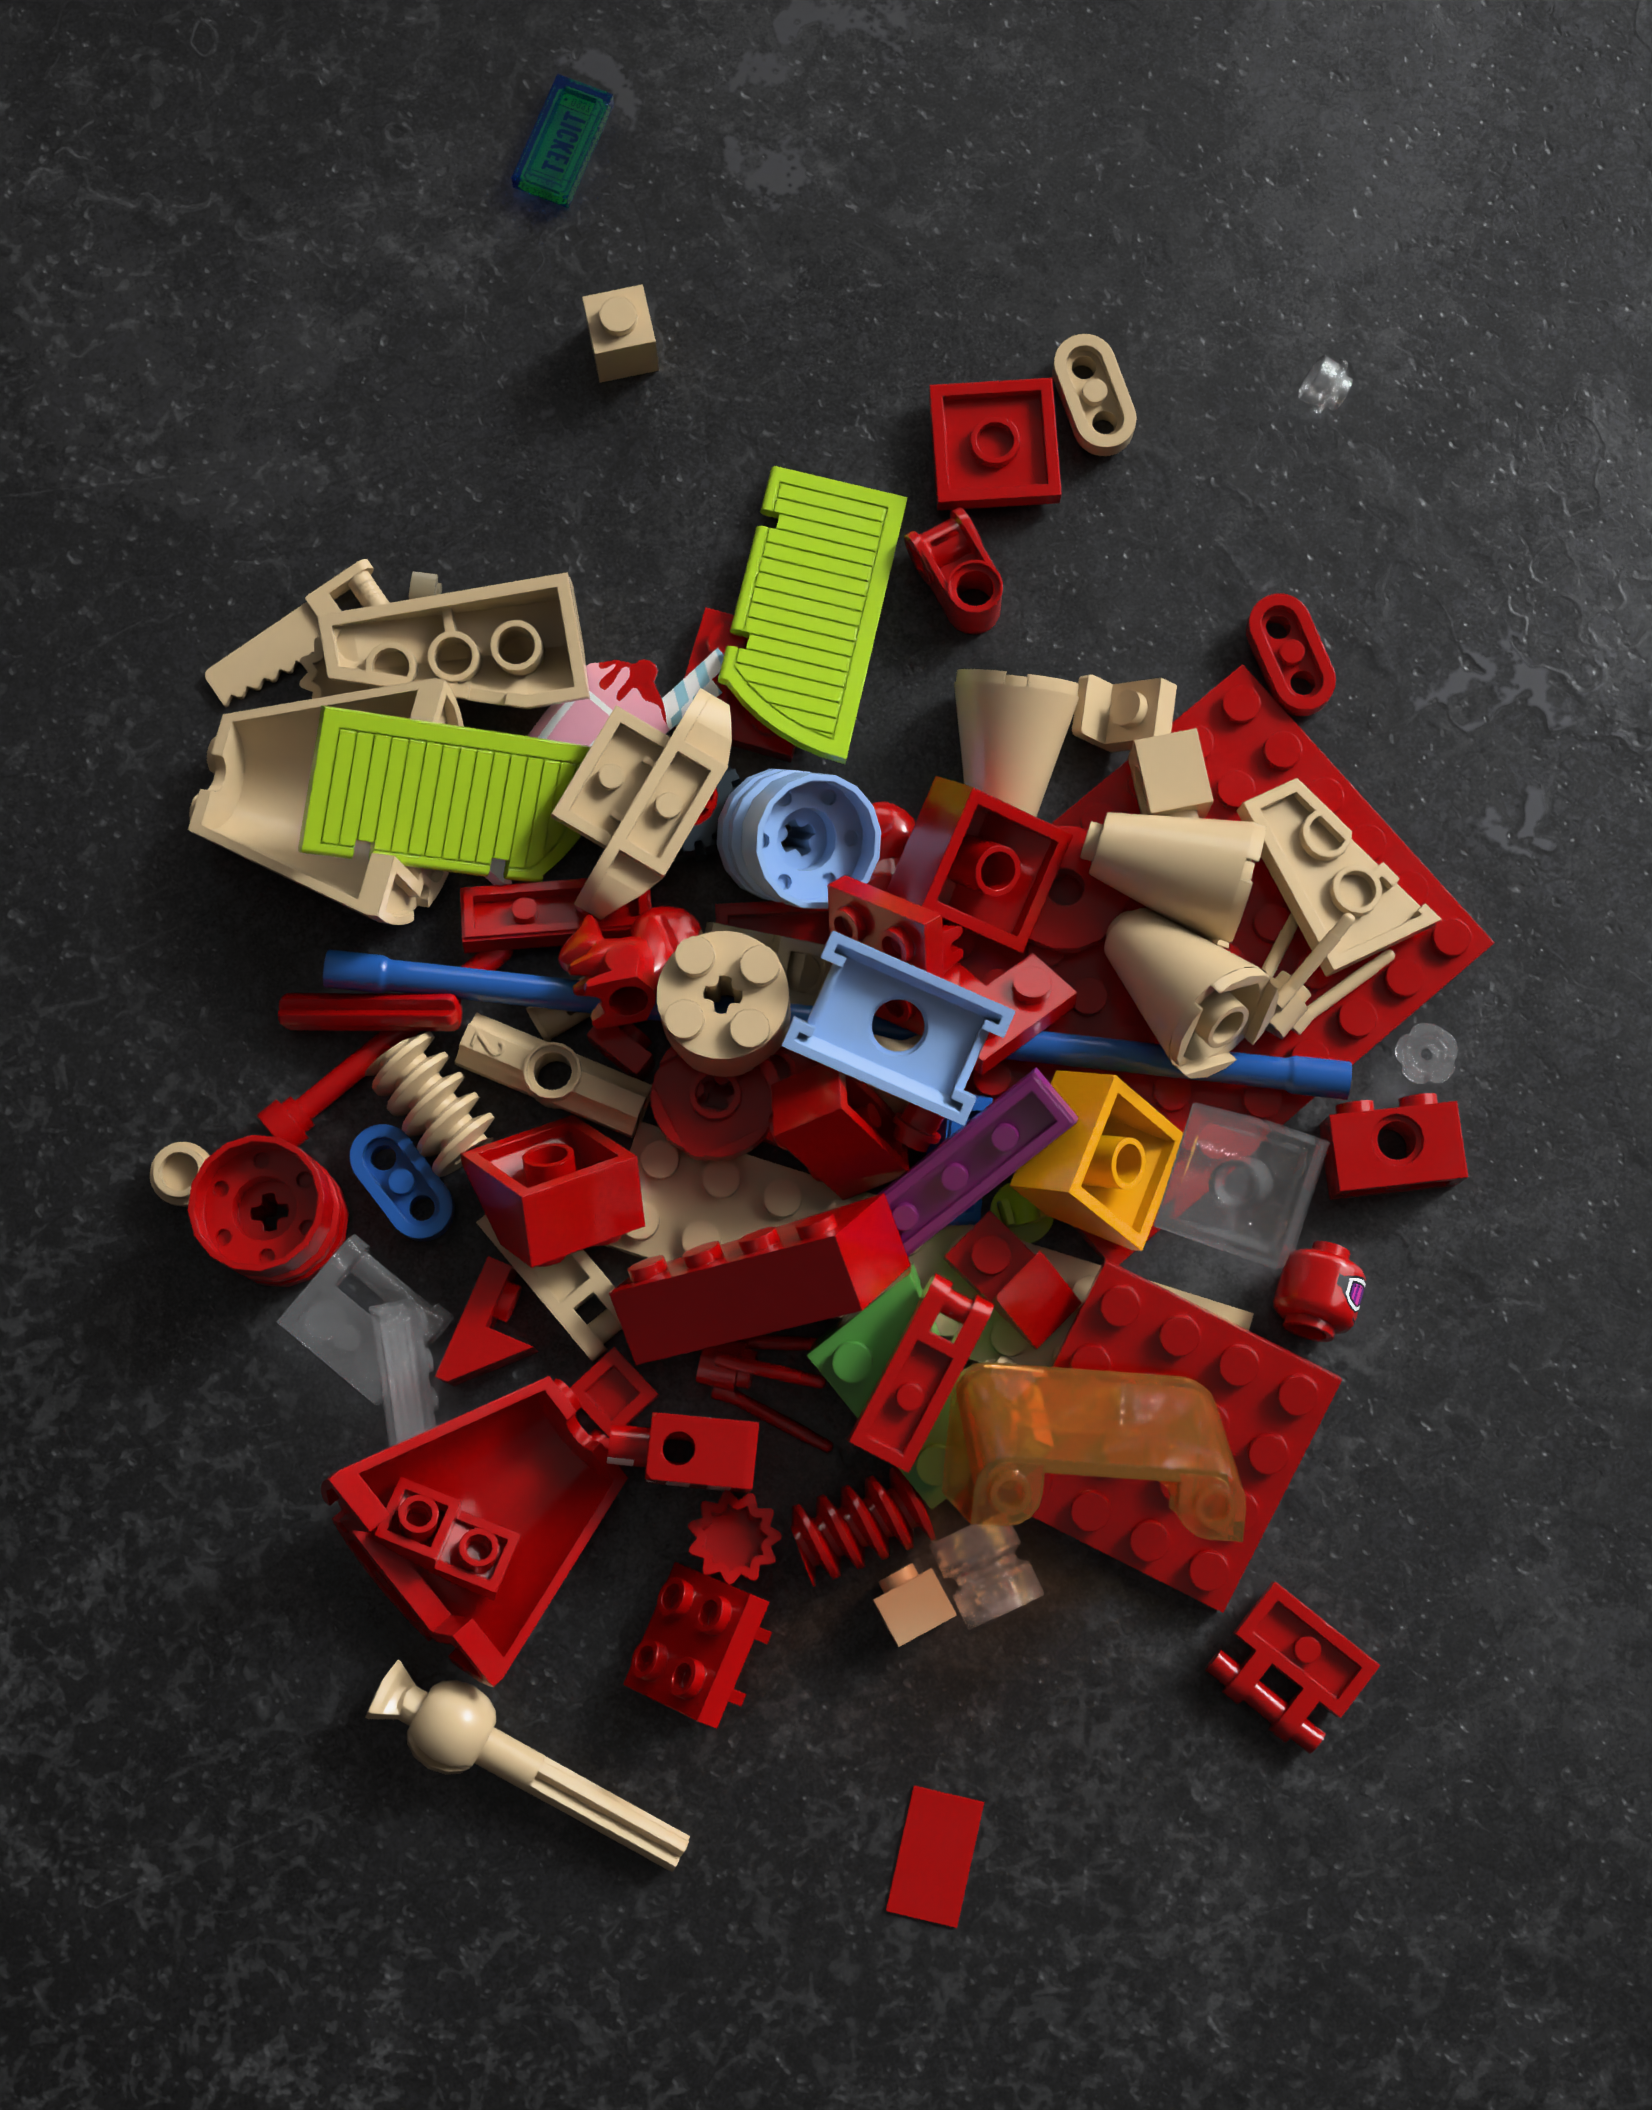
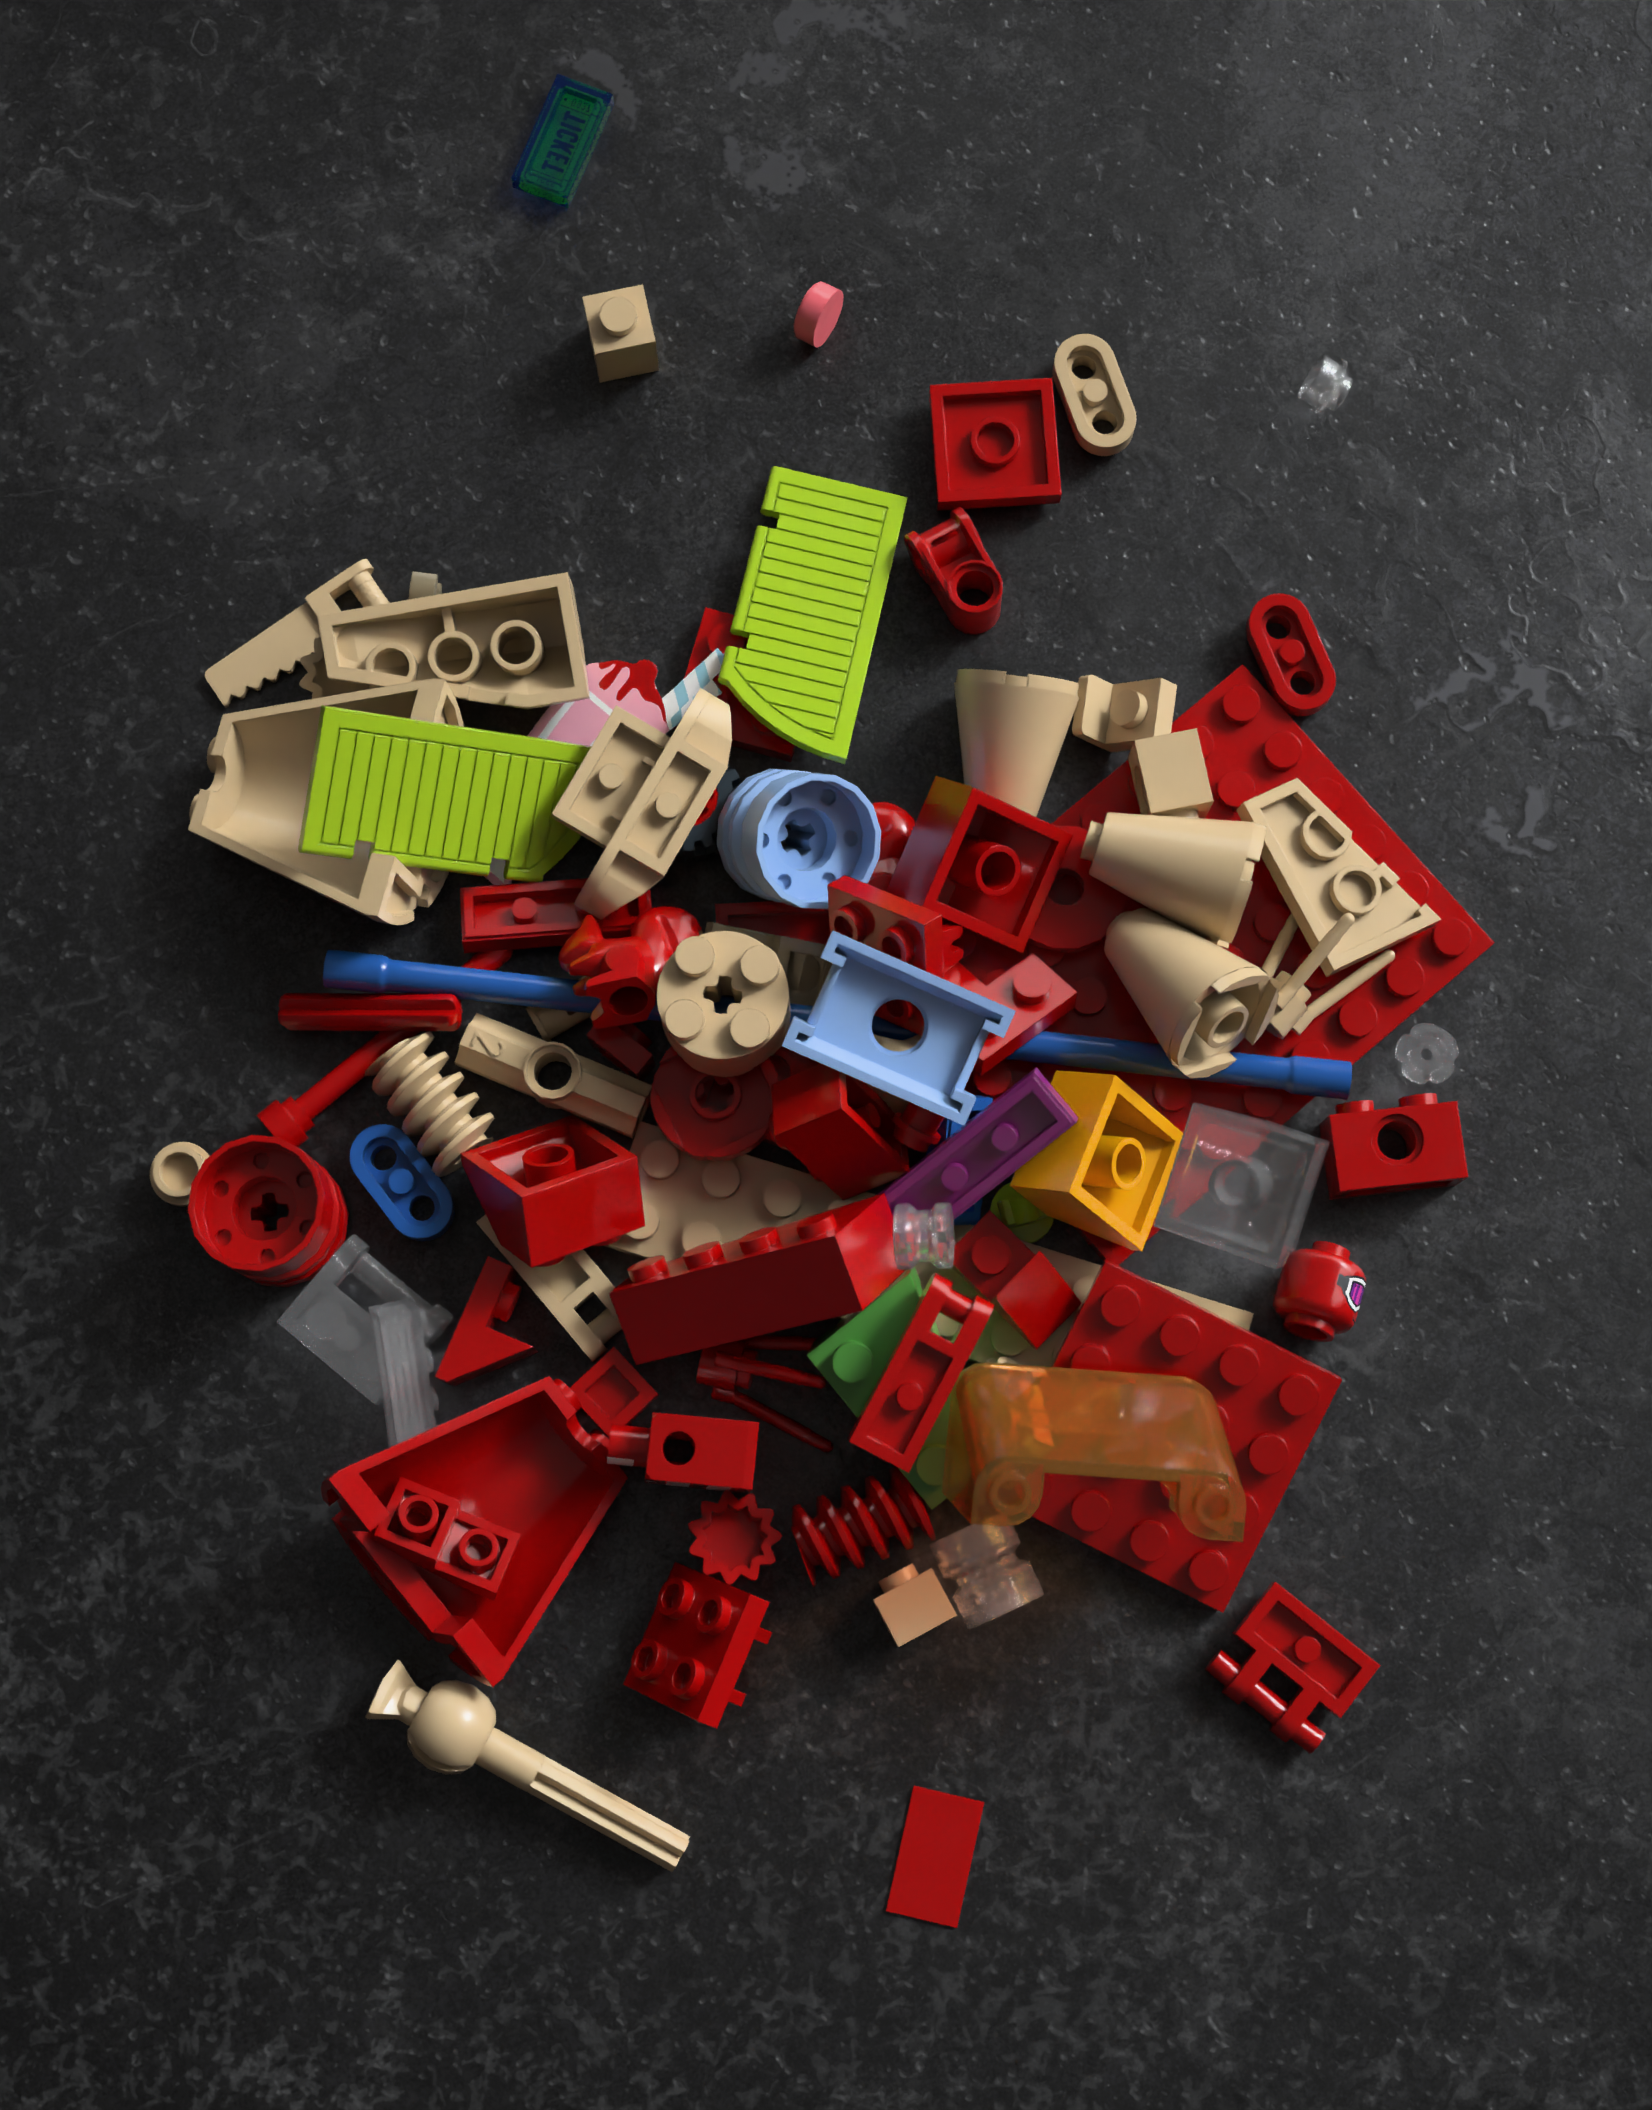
(818, 314): none -> coral tile
(923, 1236): none -> clear wheel

